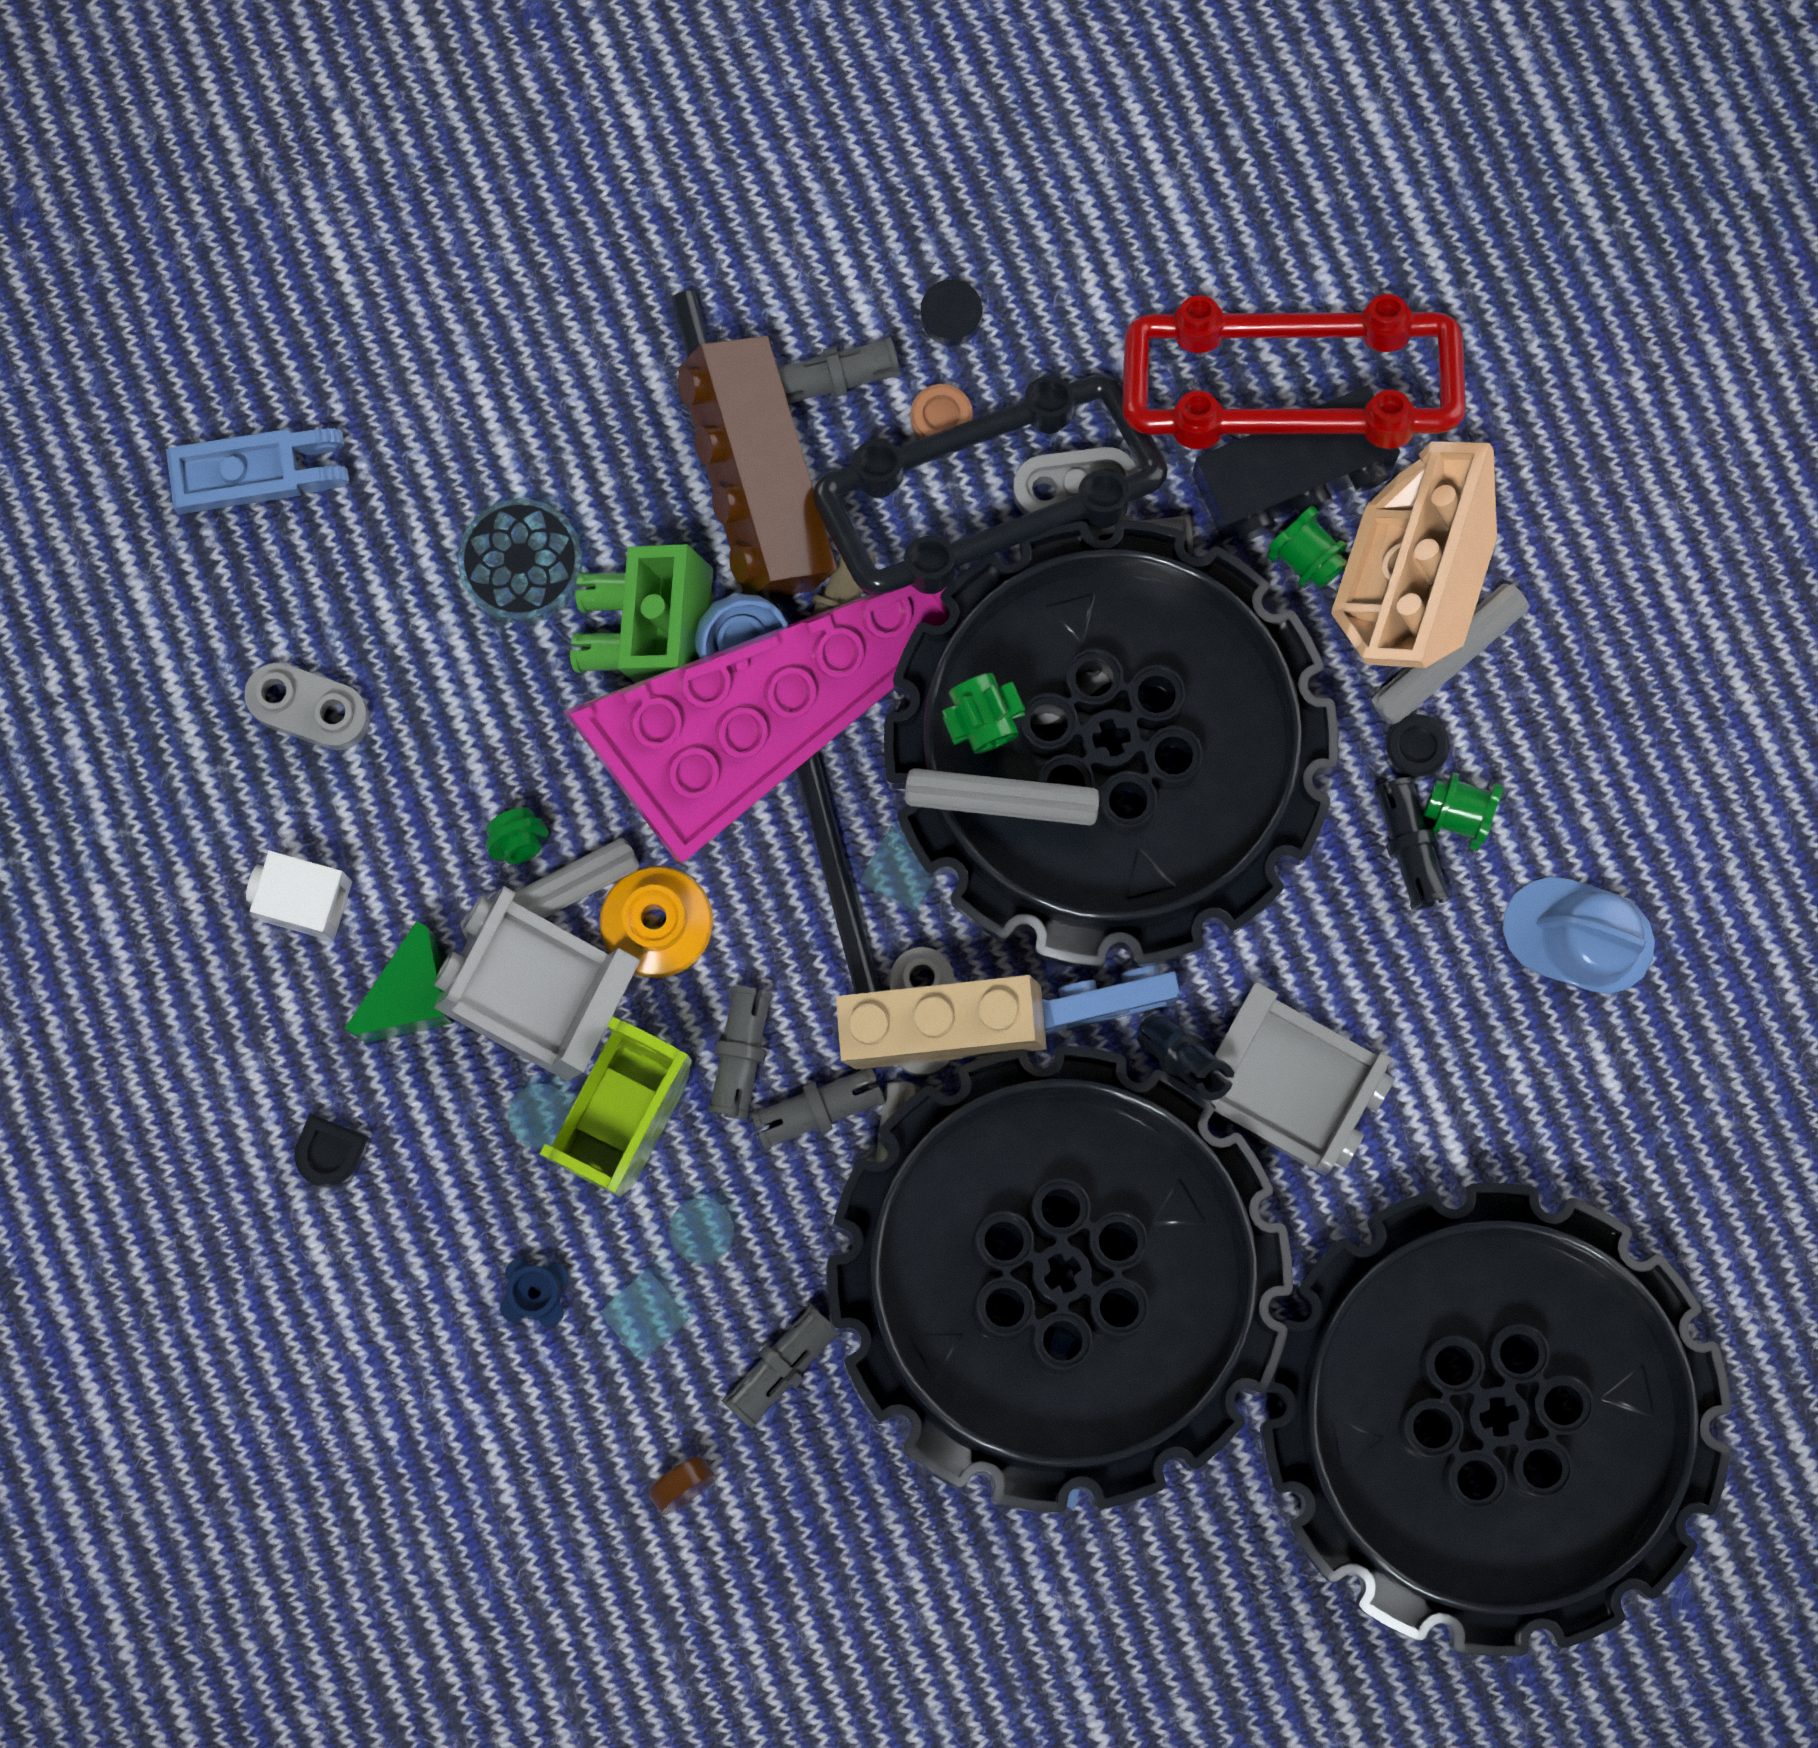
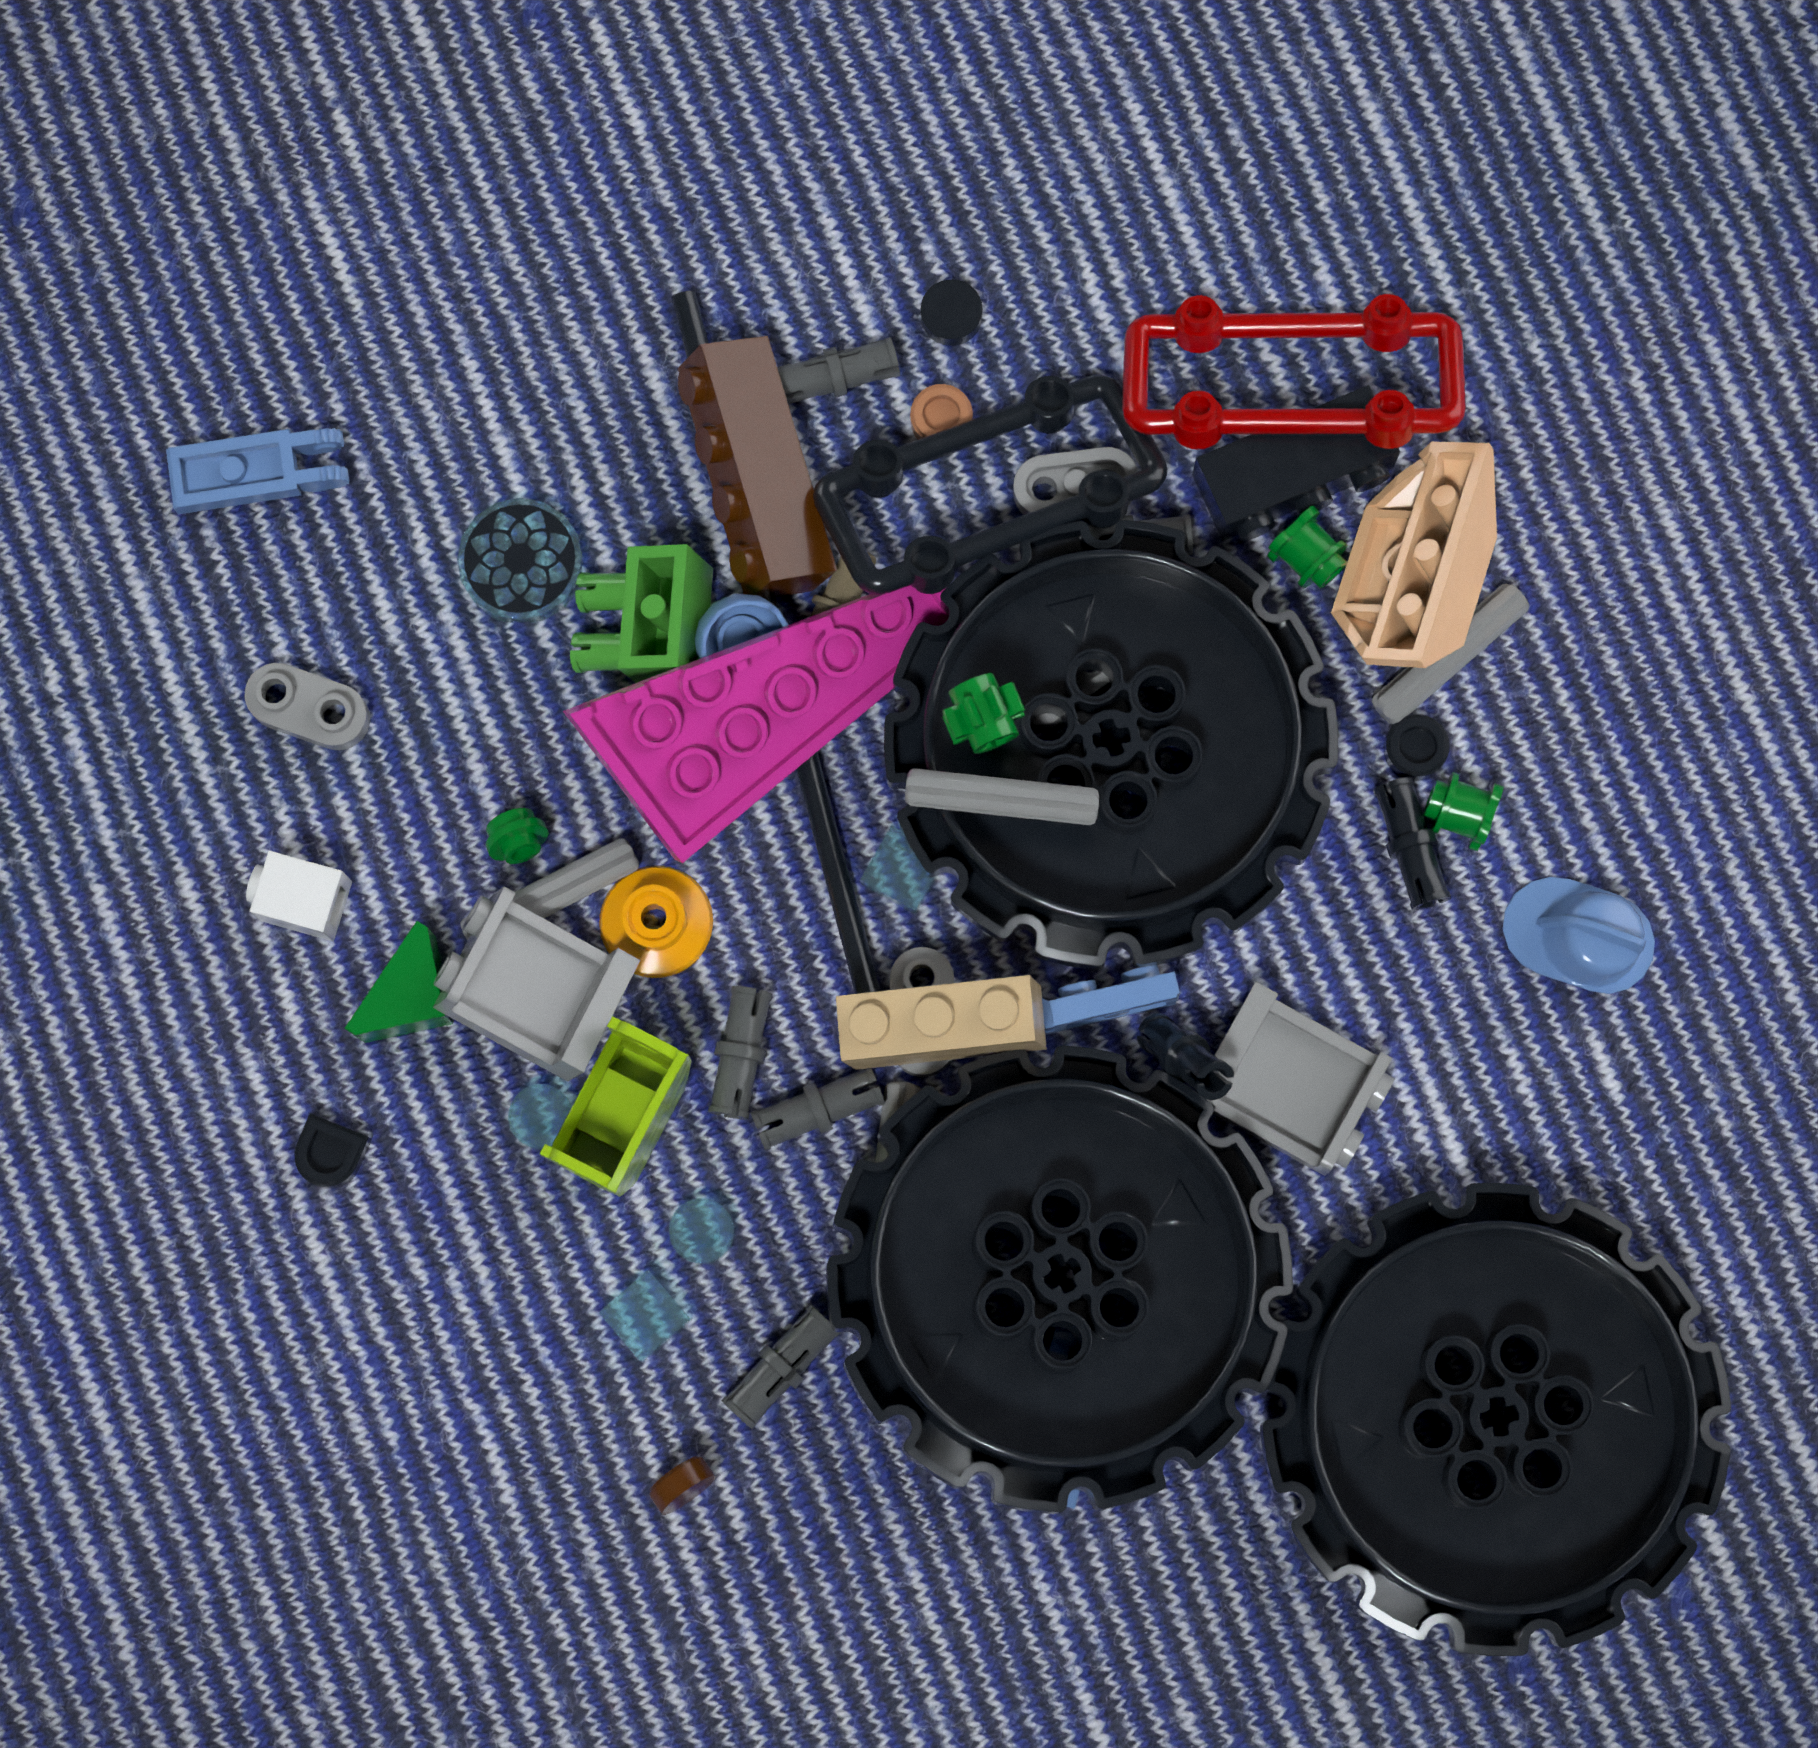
(525, 1276): dark blue plate -> none

